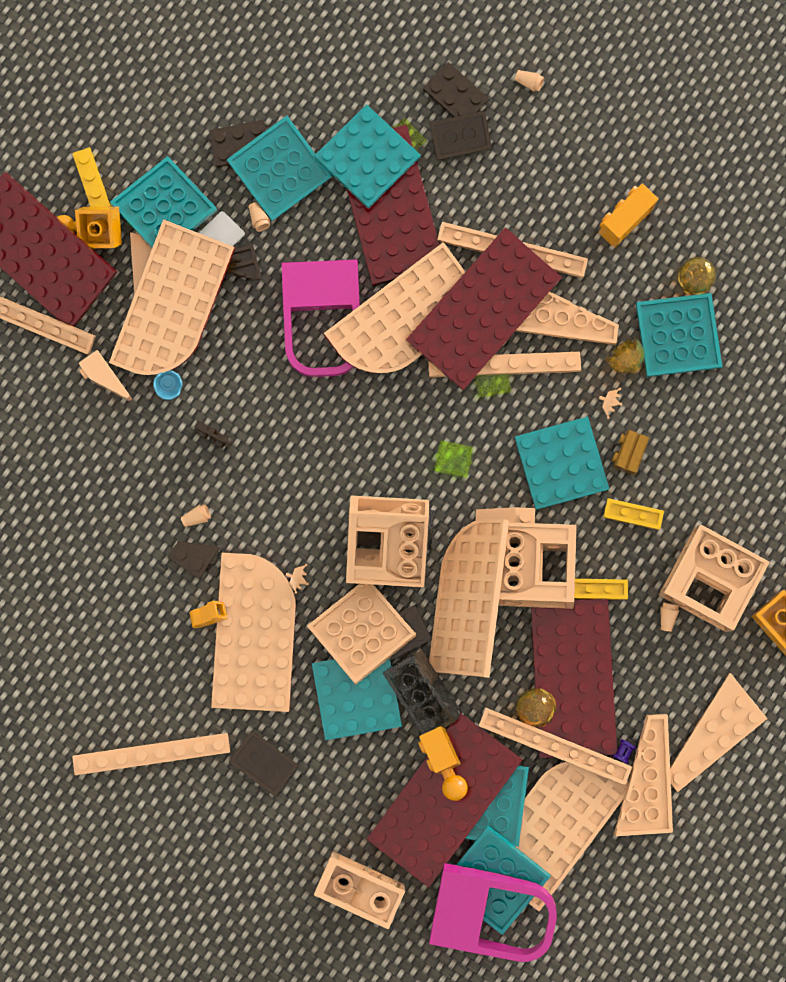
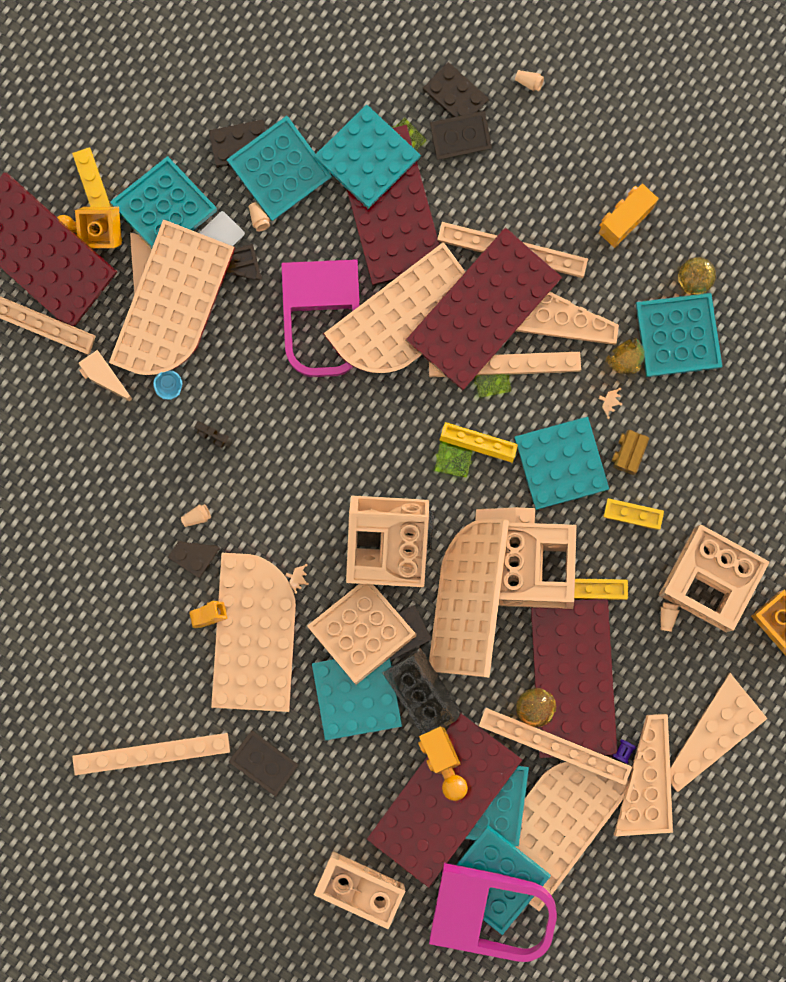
(478, 442): none -> yellow plate

